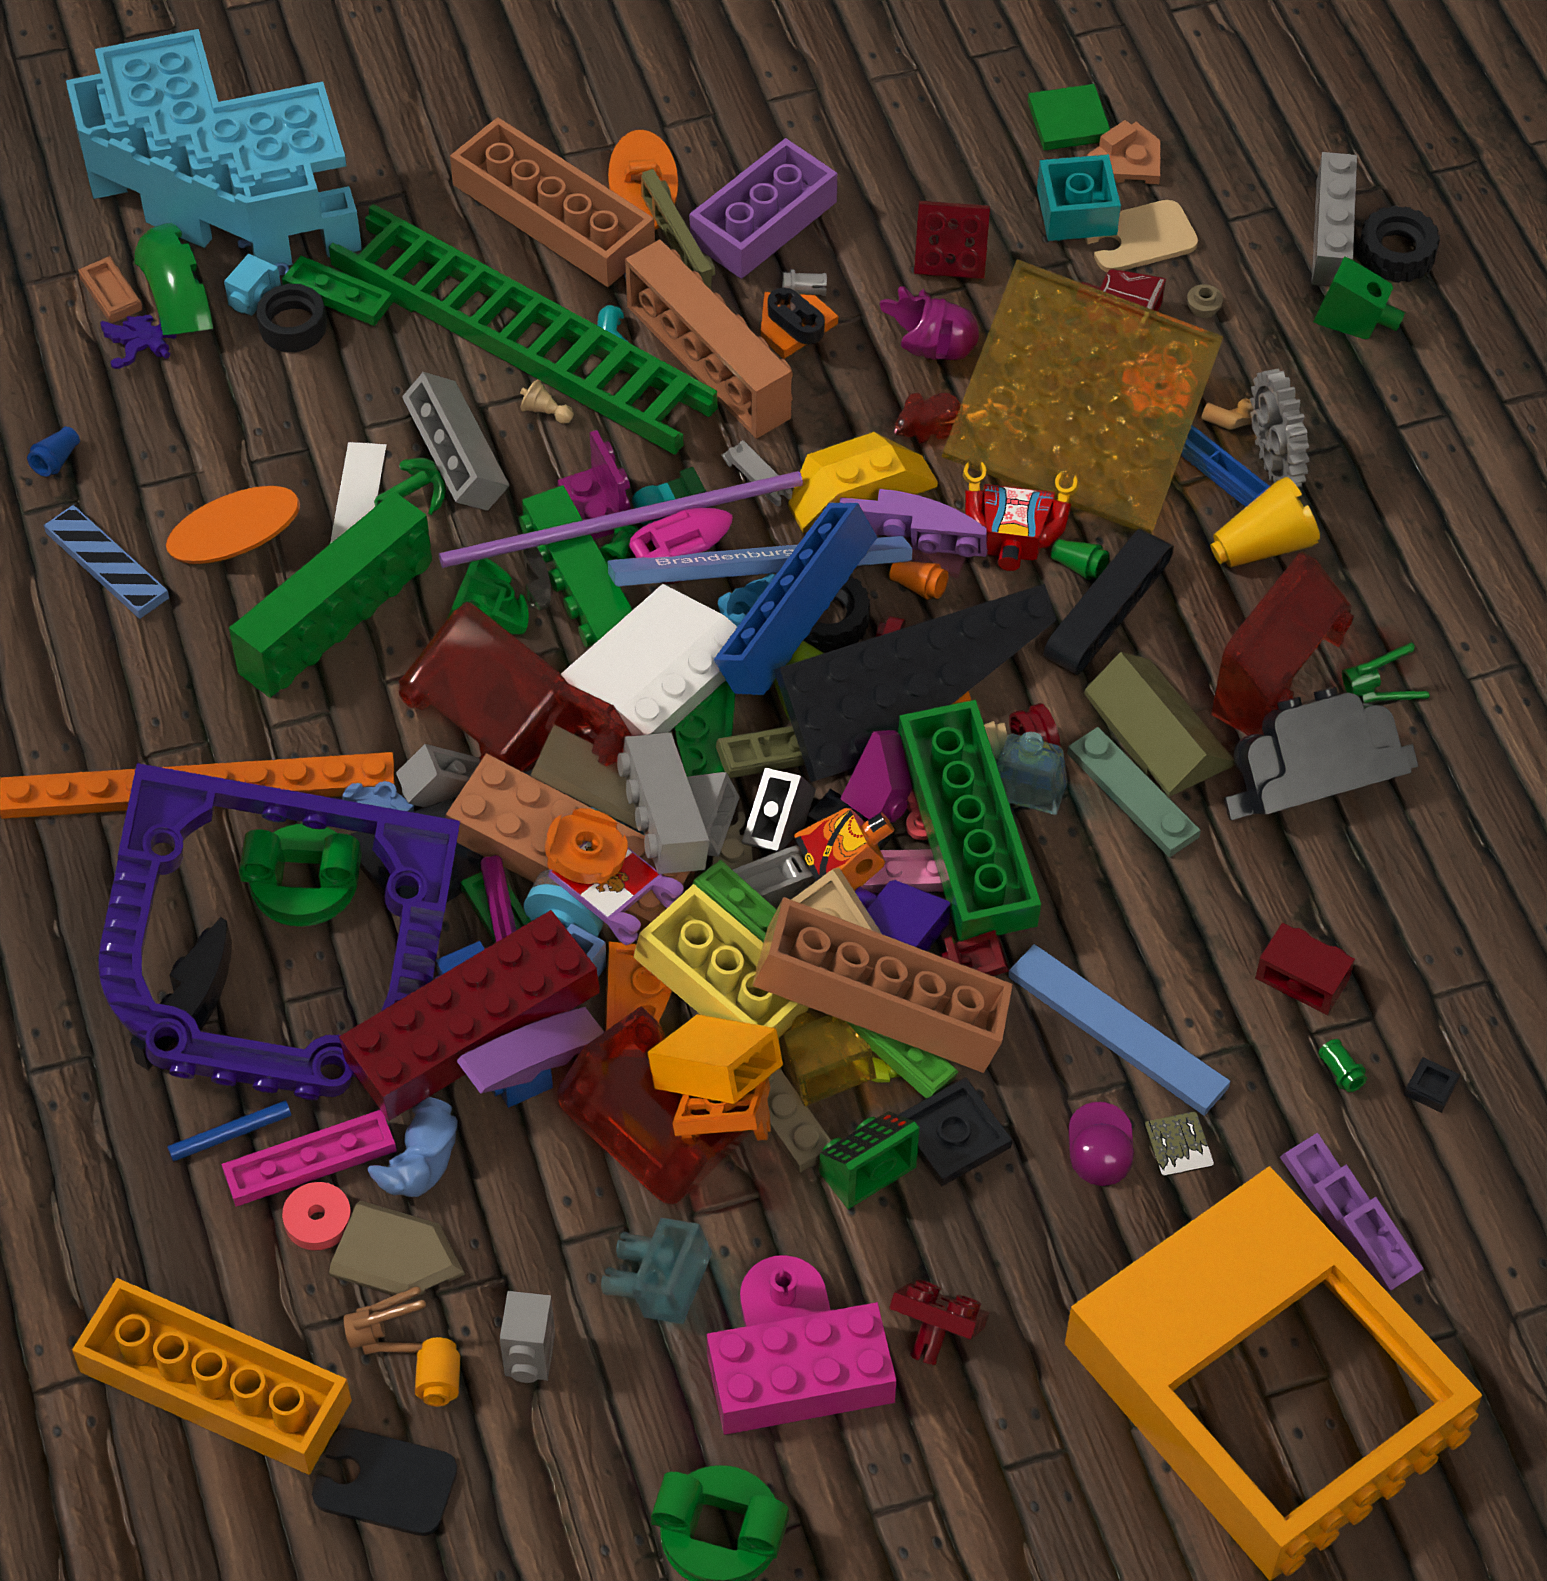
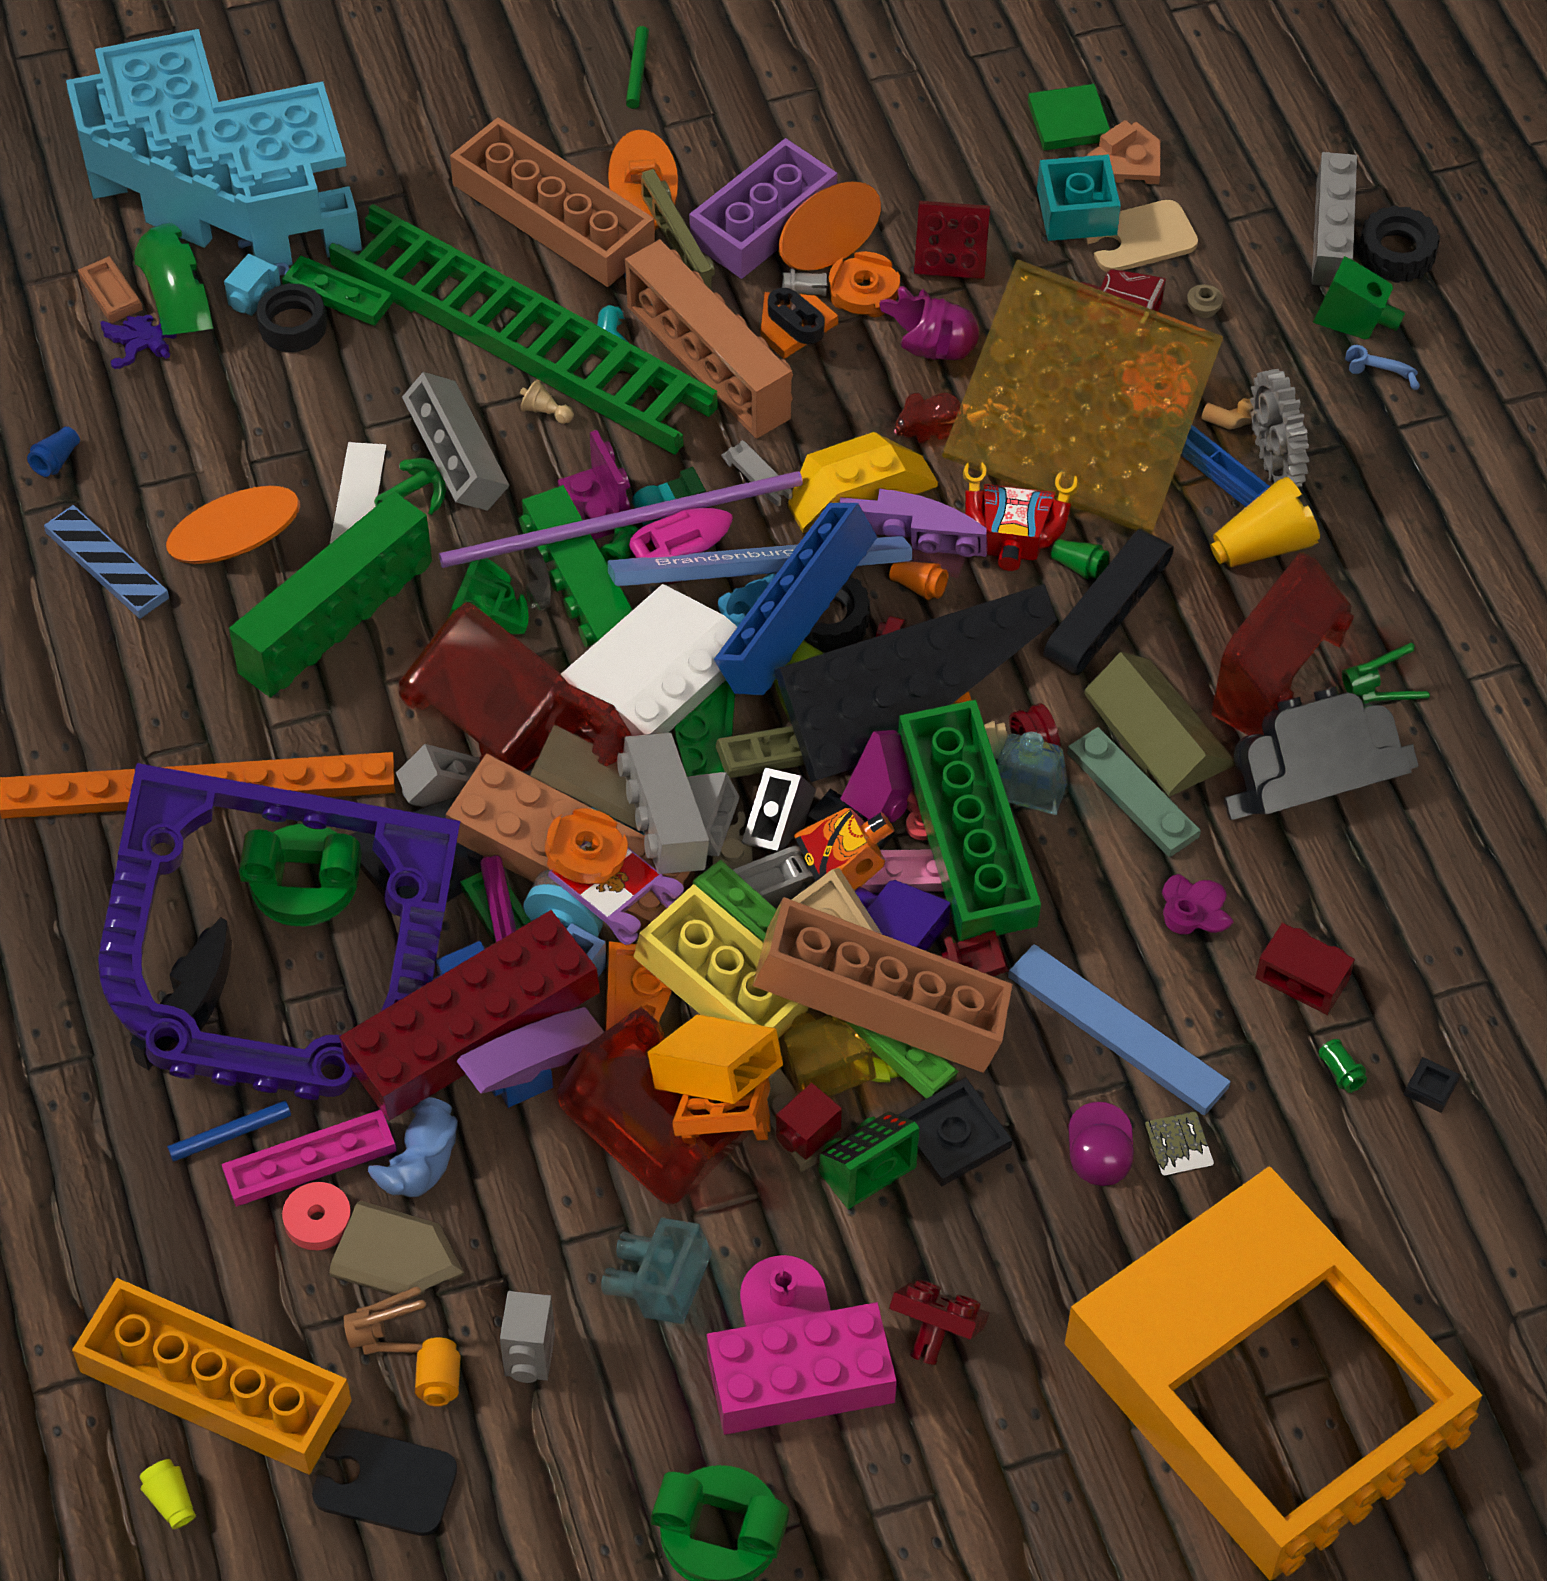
(168, 1492): none -> neon yellow cone
(381, 795): medium blue piece -> none
(637, 67): none -> green bar
(808, 1122): none -> dark red brick
(829, 226): none -> orange shield
(863, 299): none -> orange plate
(1194, 906): none -> magenta plate
(1351, 1214): medium lavender slope -> none
(1360, 358): none -> medium blue piece

